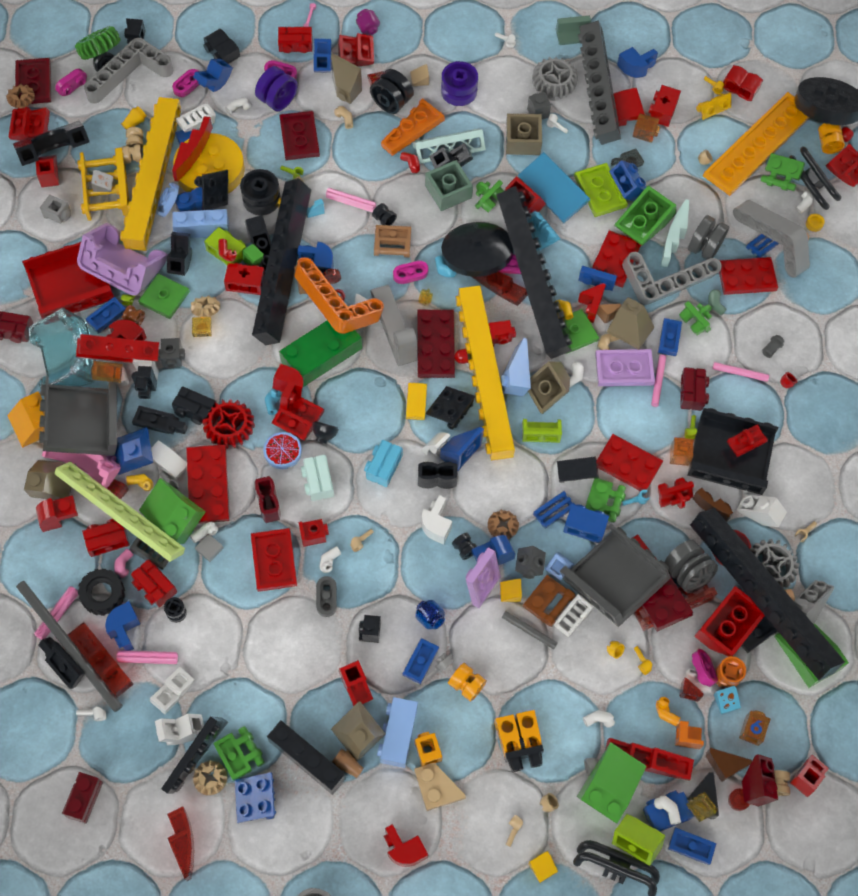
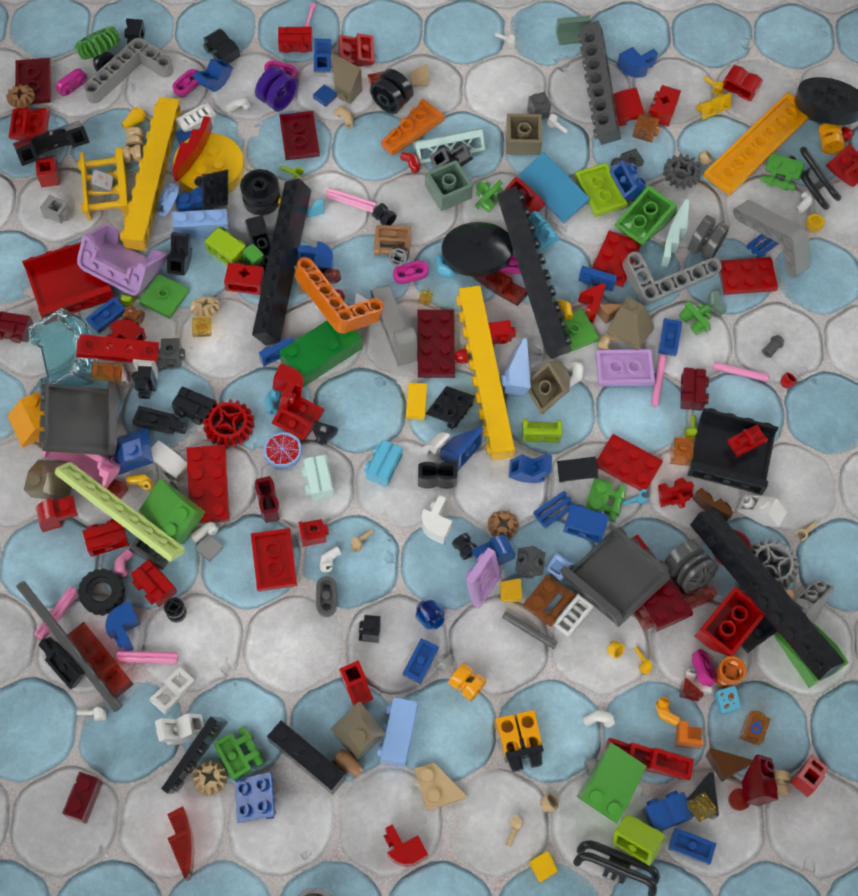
(223, 251): red arm -> none
(271, 354): none -> blue plate
(324, 95): none -> blue tile
(367, 22): magenta head -> none
(399, 252): none -> wheel
(427, 739): light orange brick -> none
(459, 83): dark purple wheel -> none
(529, 469): none -> blue brick
(555, 77): light grey gear -> none
(670, 806): white arm -> none
(682, 171): none -> dark grey gear

